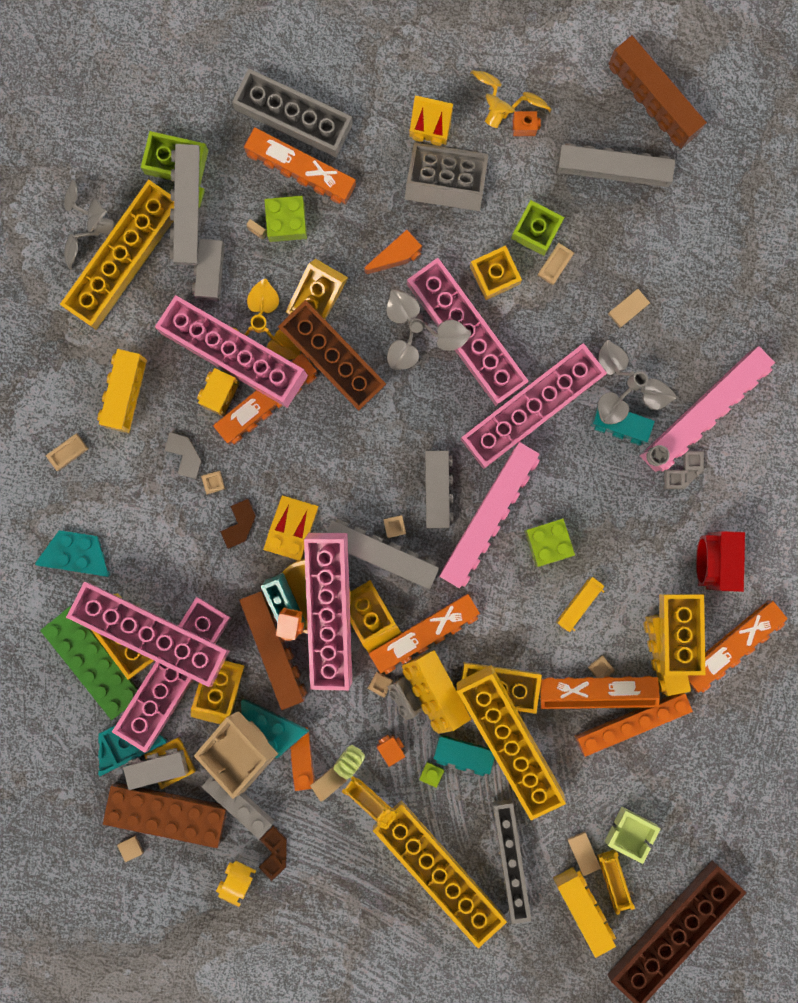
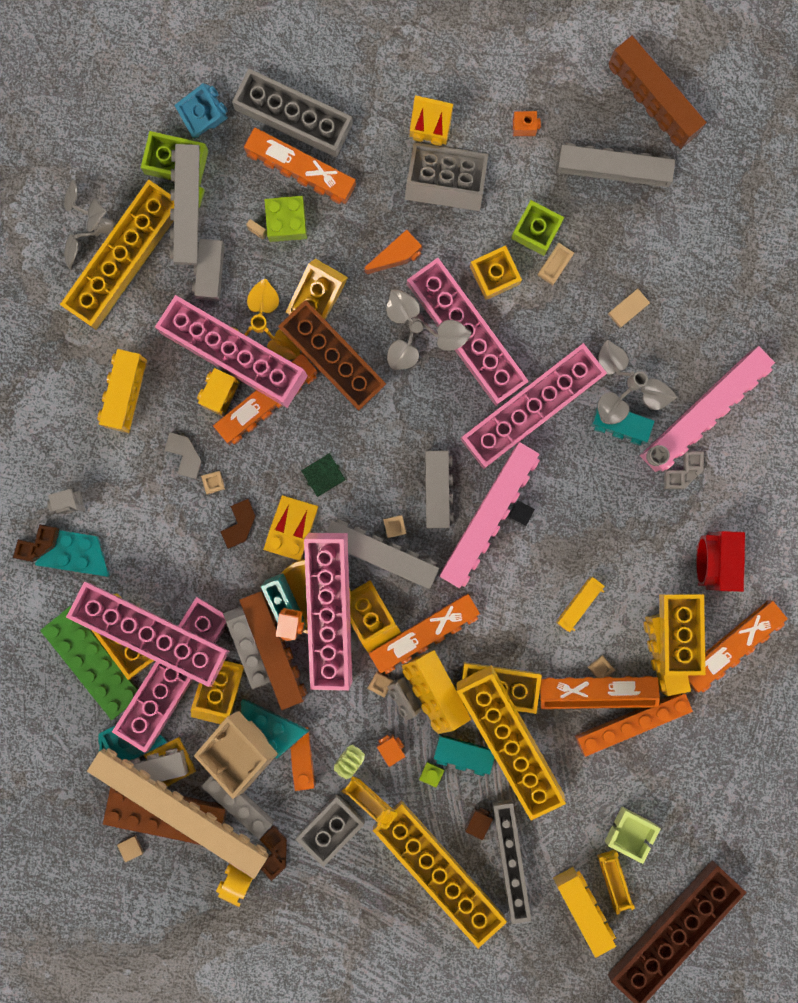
(44, 542): none -> reddish brown tile
(66, 502): none -> light grey window
(67, 452): tan tile -> none
(178, 813): none -> tan brick
(201, 110): none -> dark azure plate
(246, 647): none -> light grey brick
(323, 475): none -> clear green piece
(327, 784): tan tile -> none
(330, 829): none -> light grey brick
(478, 822): none -> reddish brown brick
(497, 106): yellow plant -> none
(521, 513): none -> black brick
(549, 542): lime brick -> none
(584, 853): tan tile -> none

